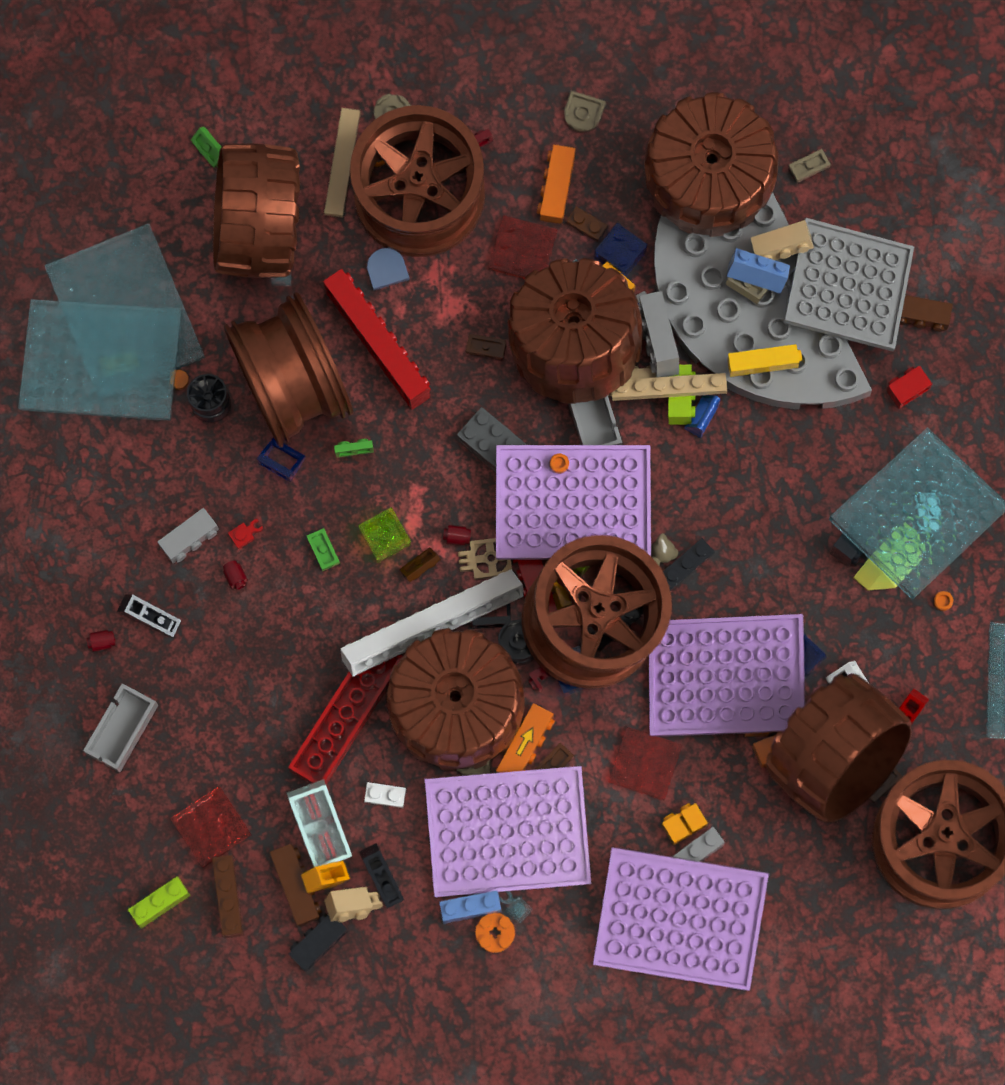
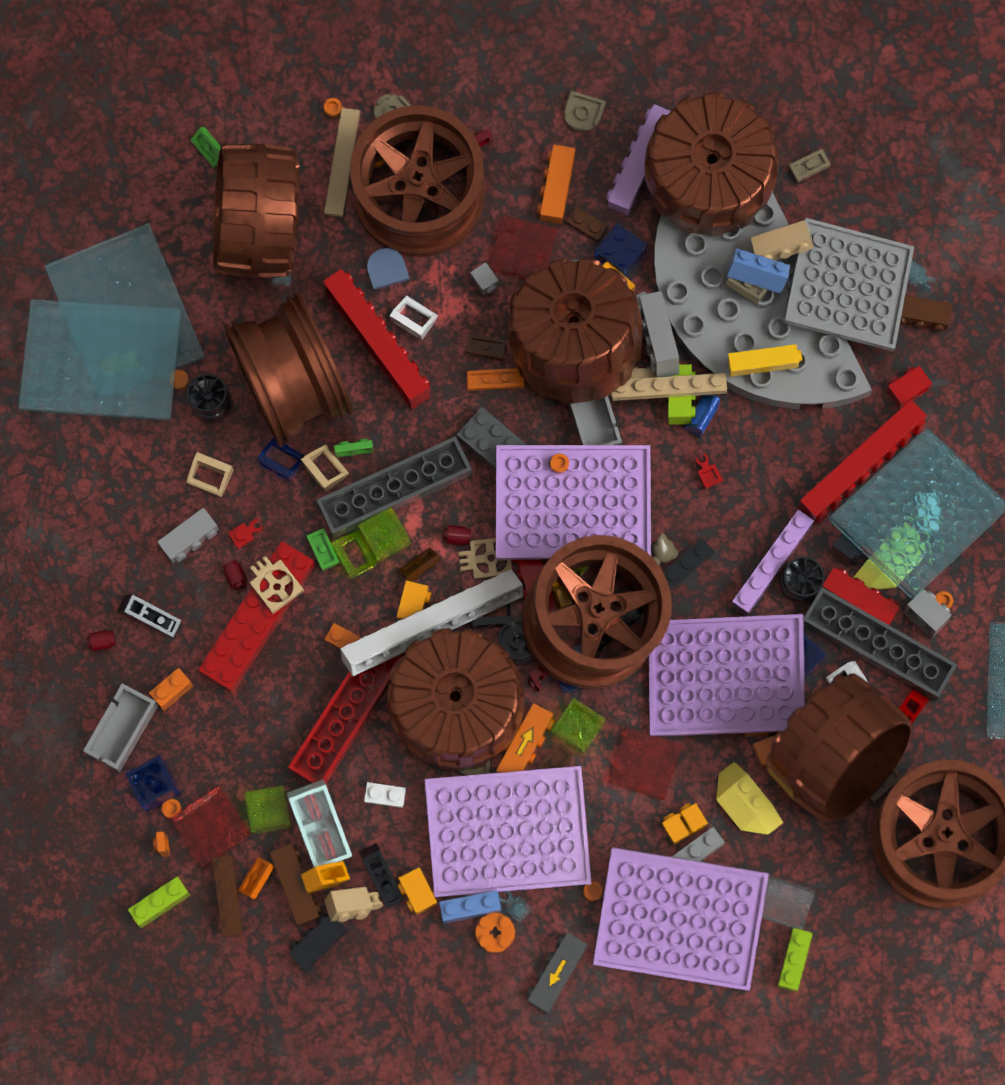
(153, 783): none -> clear blue brick
(161, 844): none -> orange plate
(171, 689): none -> orange brick
(171, 808): none -> orange tile
(214, 465): none -> tan tile
(252, 624): none -> red brick
(256, 878): none -> orange plate
(266, 572): none -> tan piece
(267, 809): none -> clear neon green brick
(325, 484): none -> tan tile
(332, 107): none -> orange tile
(340, 636): none -> orange plate
(351, 571): none -> clear neon green tile
(395, 486): none -> dark grey brick
(408, 325): none -> white tile
(413, 599): none -> light orange piece
(417, 891): none -> light orange piece
(484, 279): none -> light grey brick
(494, 379): none -> orange tile
(557, 973): none -> dark grey brick
(578, 726): none -> clear neon green brick
(593, 891): none -> orange tile
(633, 173): none -> lavender brick
(708, 474): none -> red plate
(745, 802): none -> light yellow wedge
(772, 563): none -> lavender brick
(786, 903): none -> clear brick
(794, 960): none -> lime brick
(801, 579): none -> black wheel
(861, 596): none -> red brick
(863, 462): none -> red brick
(879, 644): none -> dark grey brick
(917, 276): none -> clear light blue plate
(927, 613): none -> light grey brick

